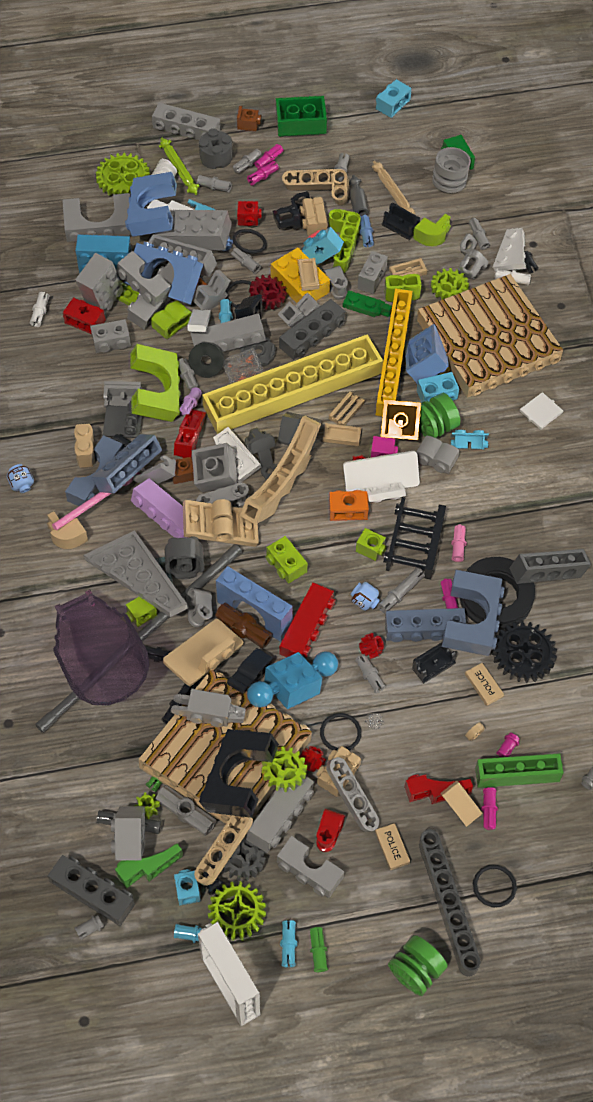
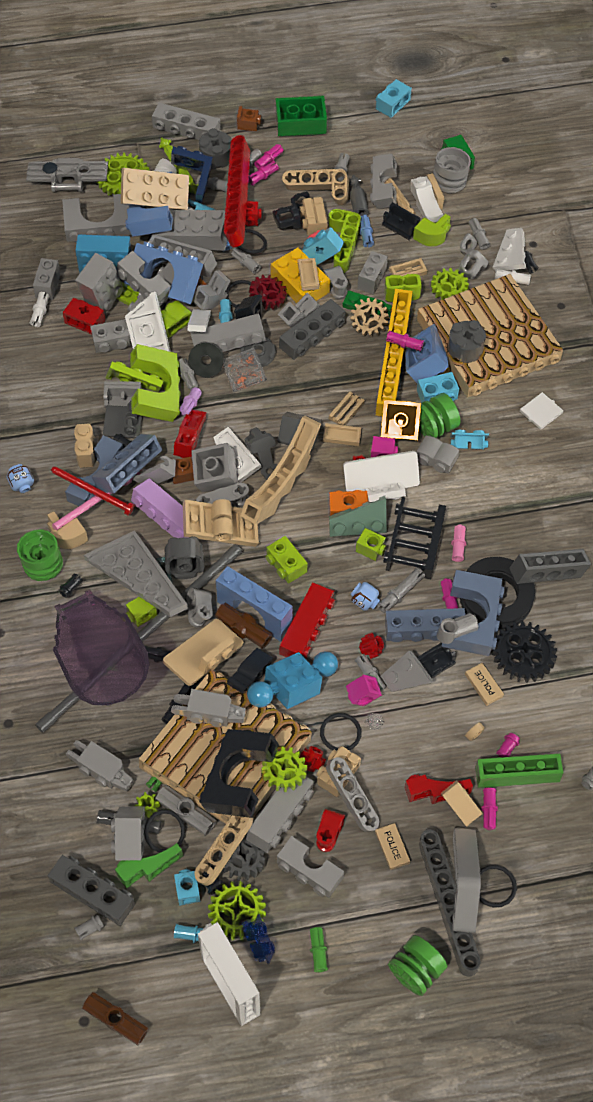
(40, 555): none -> bright green wheel
(47, 277): none -> light grey brick
(55, 170): none -> light grey piece
(67, 588): none -> black pin
(101, 765): none -> light grey hinge
(126, 374): none -> lime wing
(127, 1026): none -> reddish brown piece
(128, 508): none -> red bar
(146, 828): none -> black piece
(147, 325): none -> white wing
(154, 189): none -> tan plate
(195, 161): none -> dark blue bracket
(237, 191): none -> red beam
(263, 948): none -> clear blue hinge
(288, 943): medium azure pin -> none
(292, 383): light yellow brick -> none
(355, 520): none -> sand green wing
(363, 690): none -> dark pink brick
(371, 310): none -> tan gear
(383, 169): none -> light grey arch
(405, 341): none -> dark pink pin
(406, 674): none -> light grey wing
(425, 199): none -> white slope
(436, 190): none -> tan tile
(457, 627): none -> light grey piece
(466, 341): none -> dark grey brick
(467, 880): none -> light grey beam

